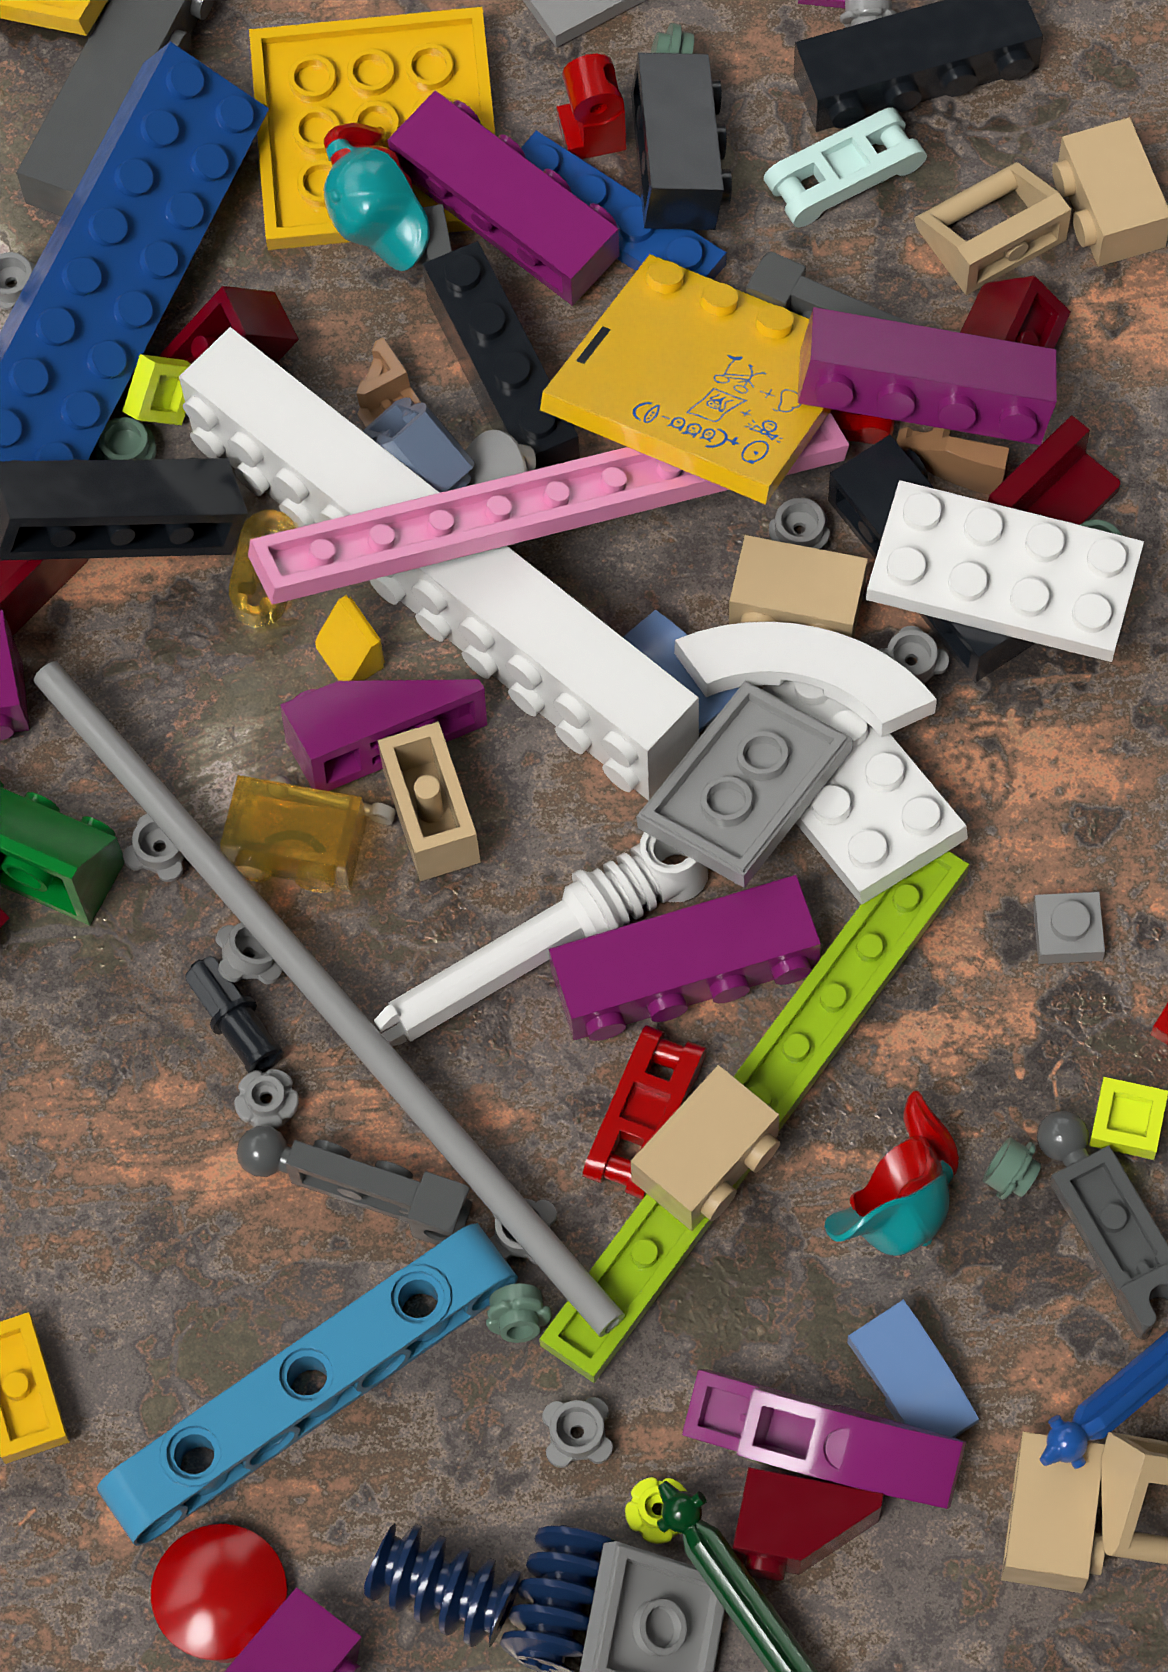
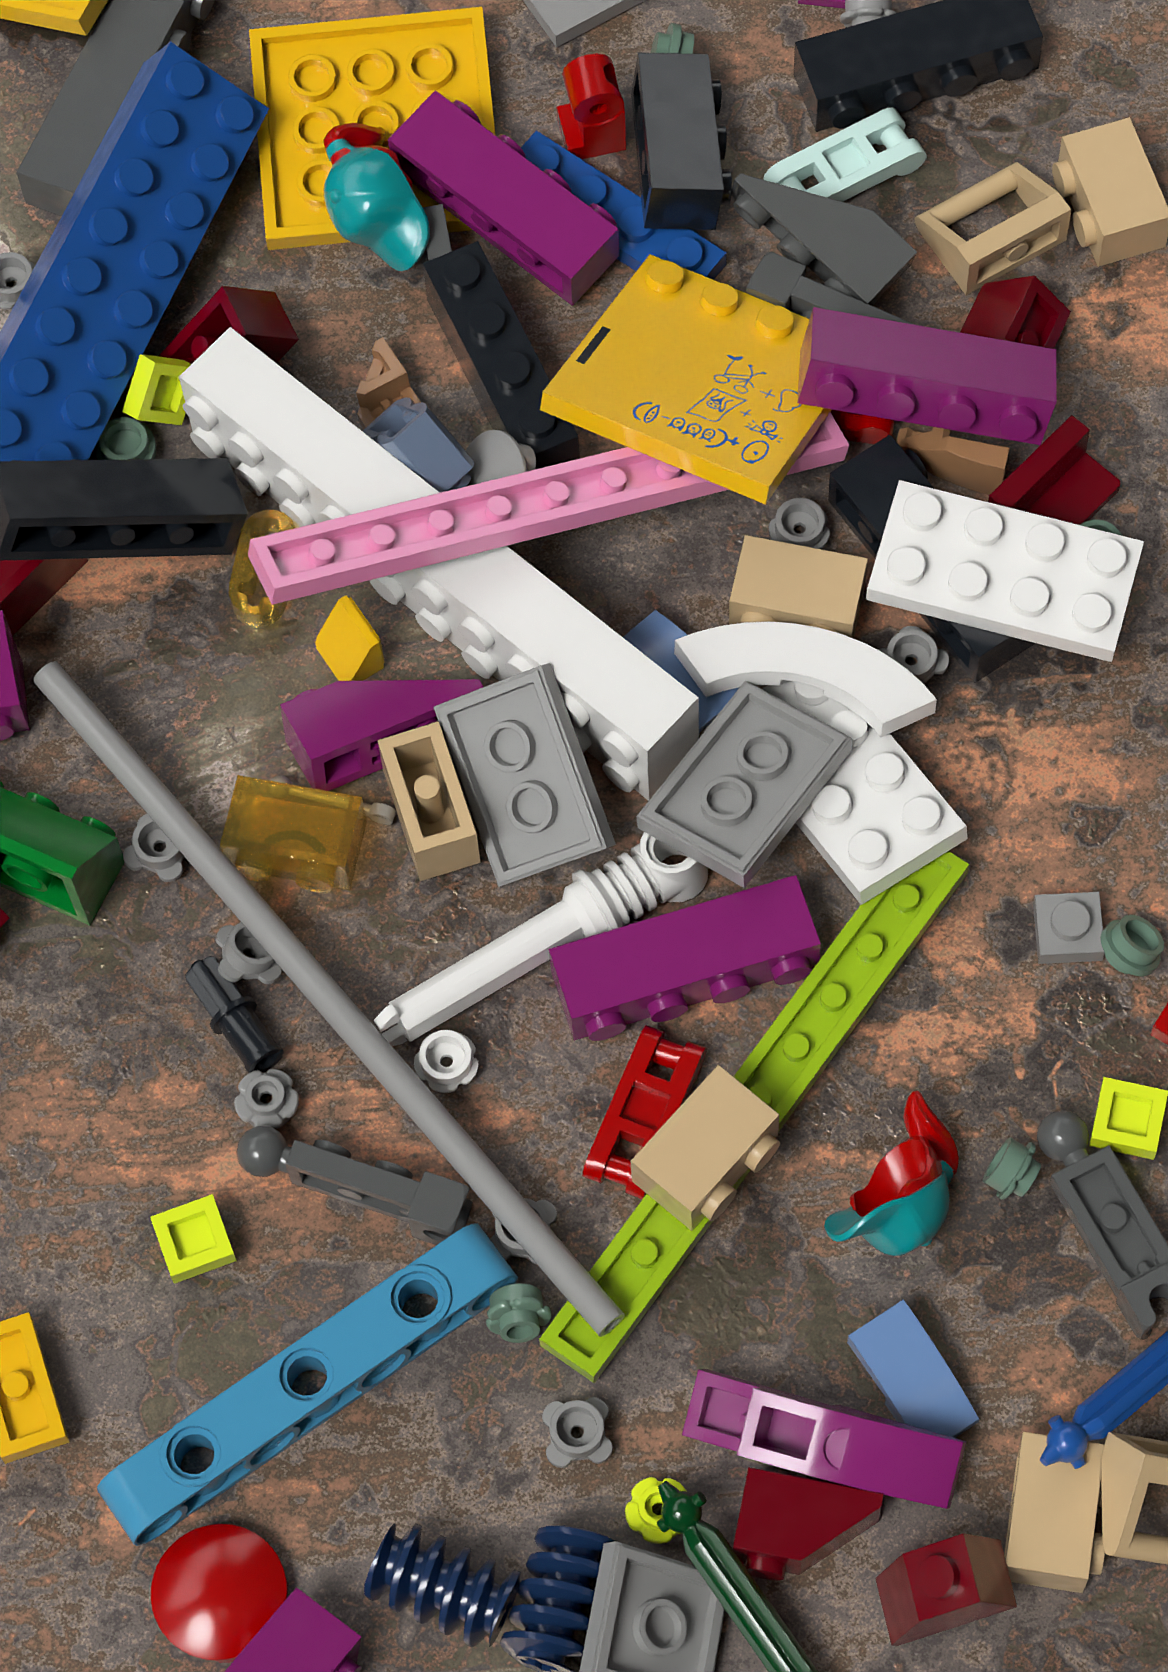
(193, 1238): none -> neon yellow plate
(446, 1044): none -> white plate
(524, 775): none -> light grey tile
(836, 240): none -> dark grey slope
(944, 1587): none -> dark red slope
(1132, 945): none -> sand green plate

